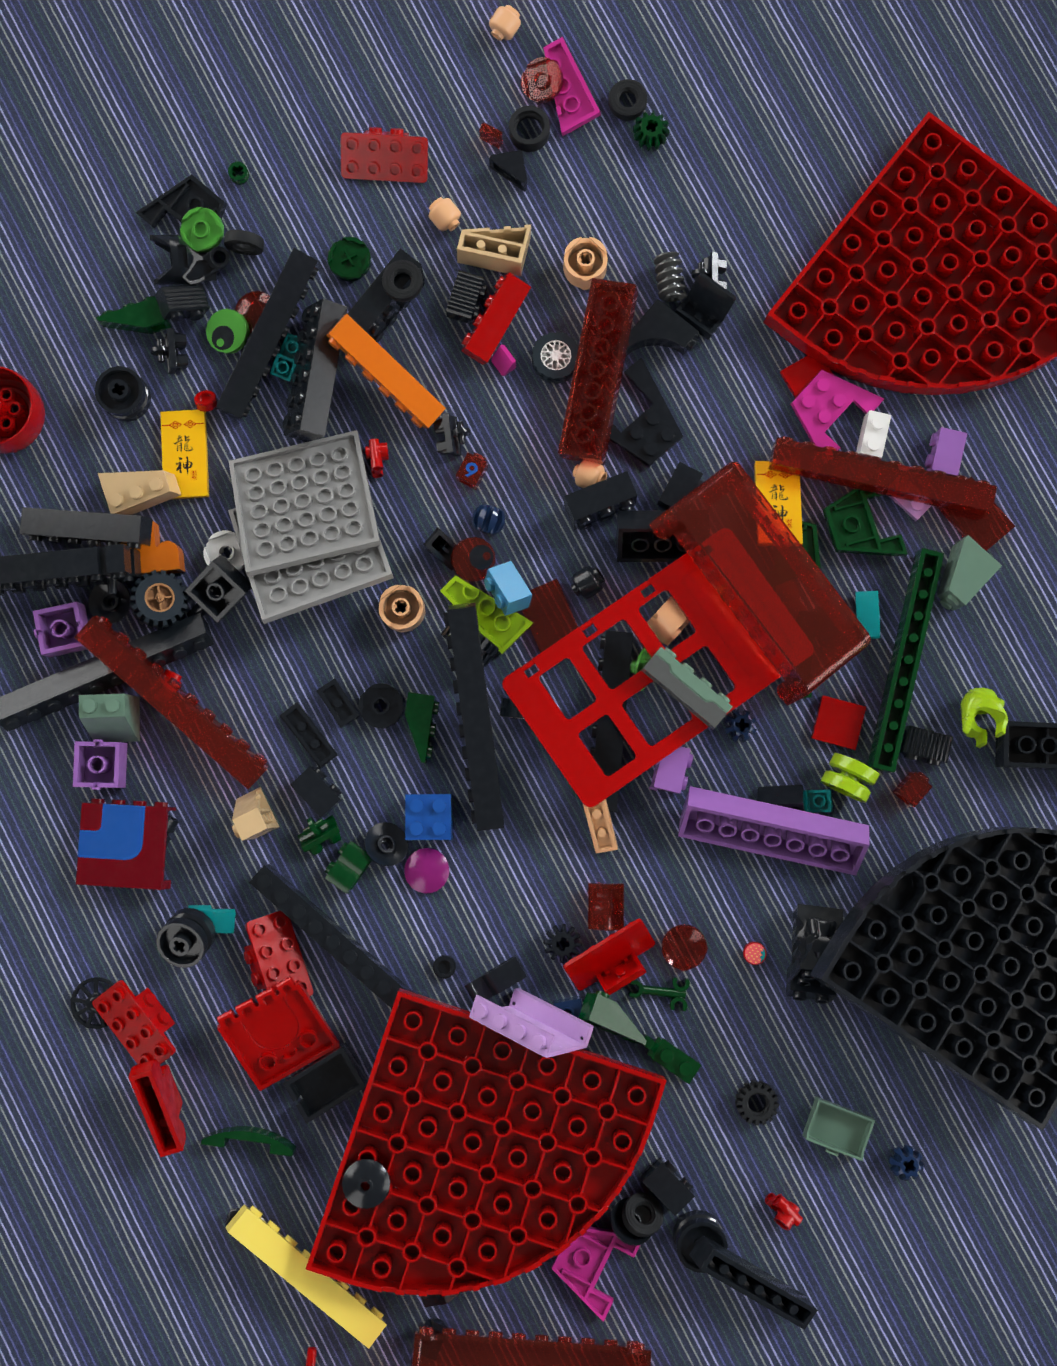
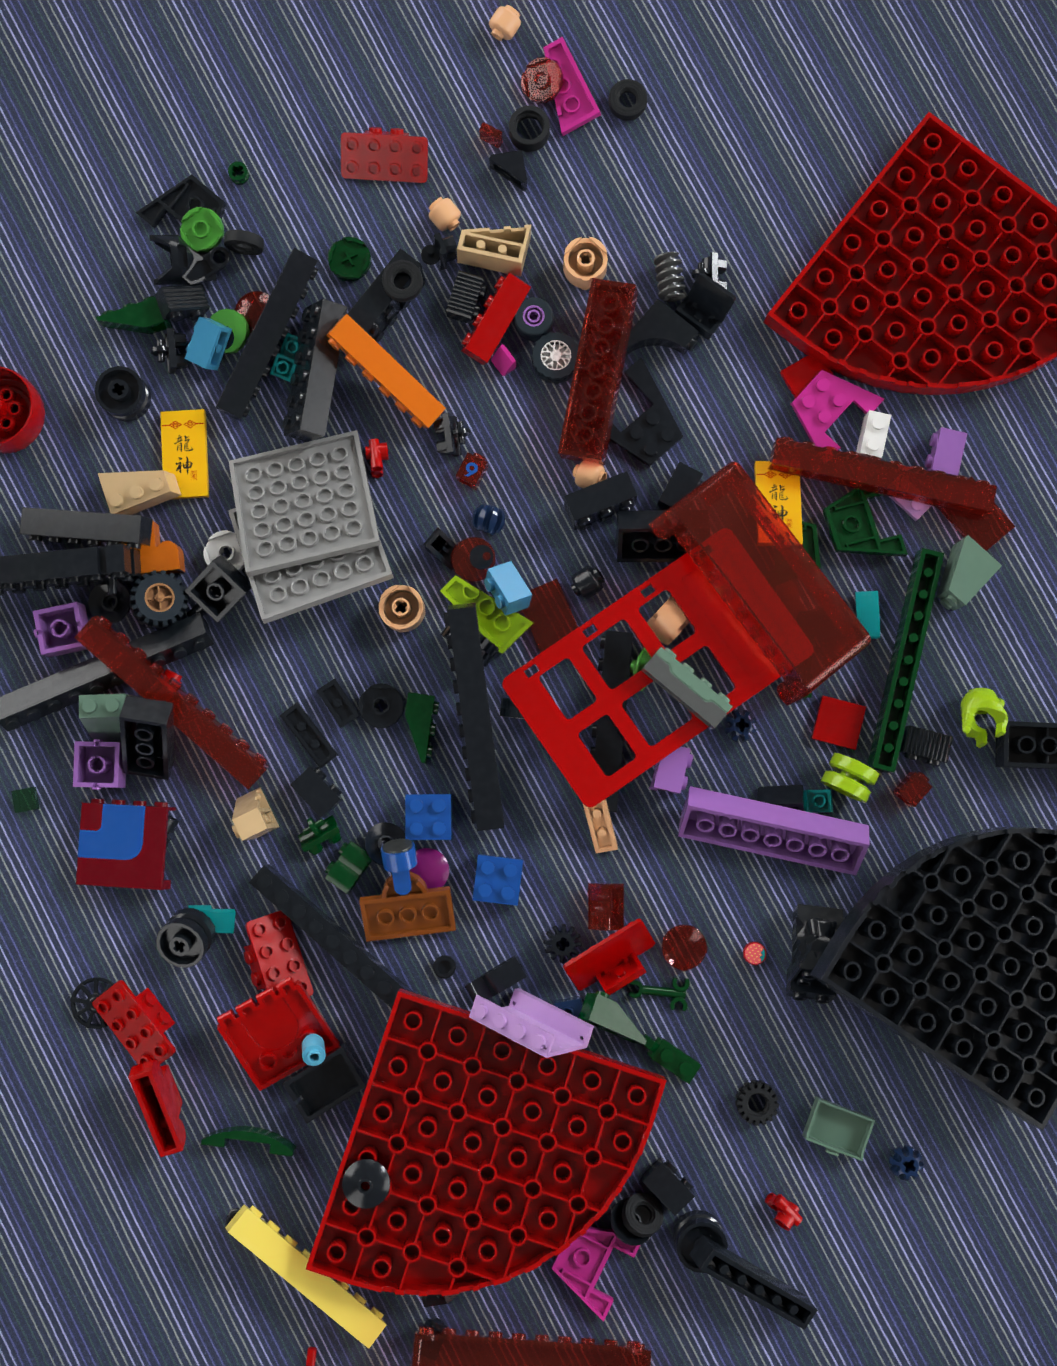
(25, 800): none -> clear green tile
(147, 737): none -> black brick
(205, 400): red tile -> none
(208, 343): none -> dark azure brick
(313, 1050): none -> medium azure brick
(405, 902): none -> dark orange plate
(441, 250): none -> black hips
(498, 879): none -> blue brick
(530, 326): none -> black wheel
(649, 137): dark green gear -> none

